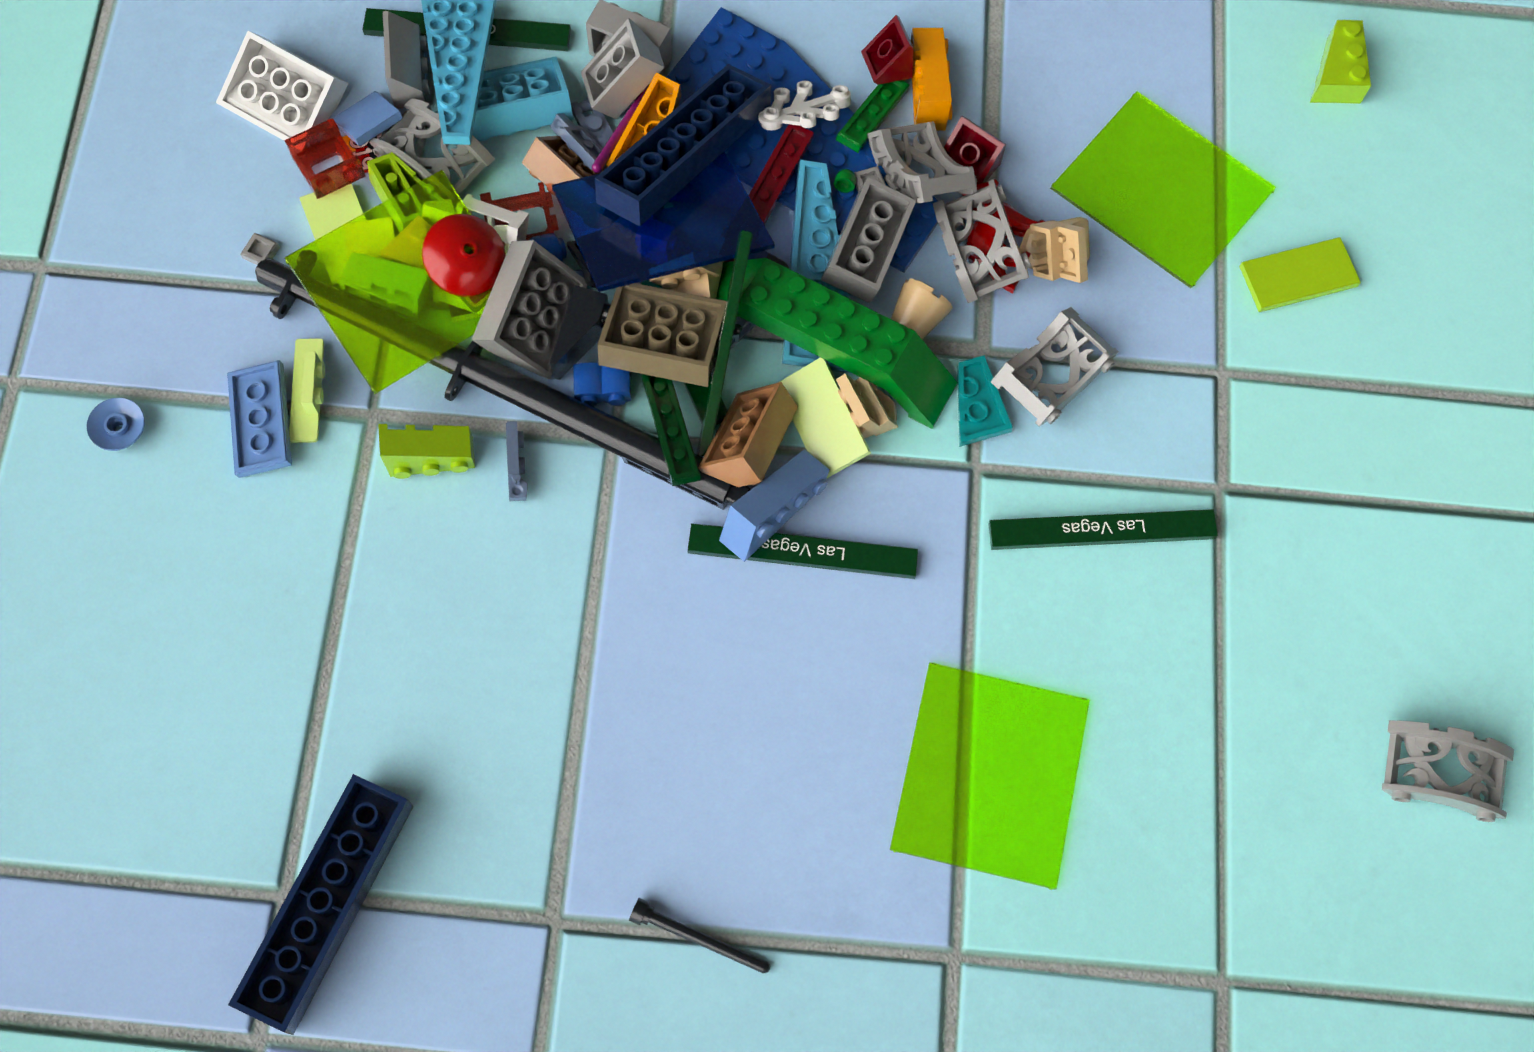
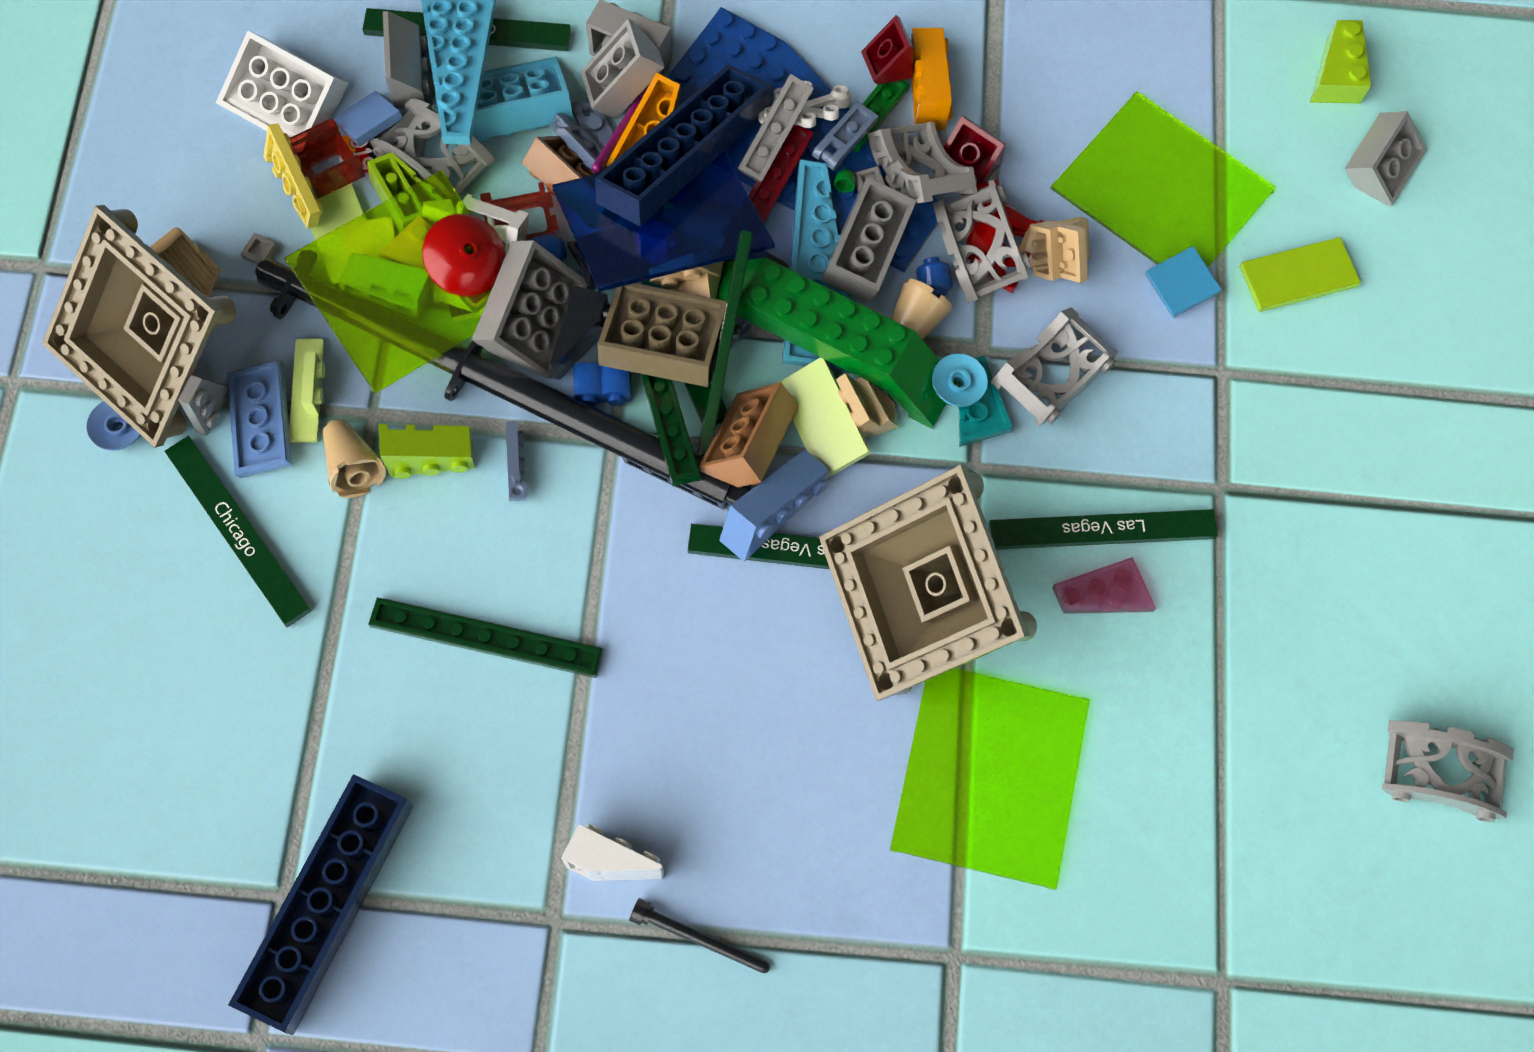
(132, 325): none -> dark tan piece
(188, 260): none -> tan piece
(202, 402): none -> light grey wing
(238, 531): none -> dark green tile
(289, 169): none -> light yellow wing
(350, 461): none -> tan cone
(486, 637): none -> dark green tile
(607, 860): none -> white slope
(775, 128): none -> light grey plate
(845, 135): none -> sand blue plate
(924, 584): none -> dark tan piece
(936, 275): none -> blue head
(963, 369): none -> medium azure dish
(1105, 590): none -> clear pink wing
(1183, 281): none -> dark azure tile
(1386, 157): none -> light grey slope

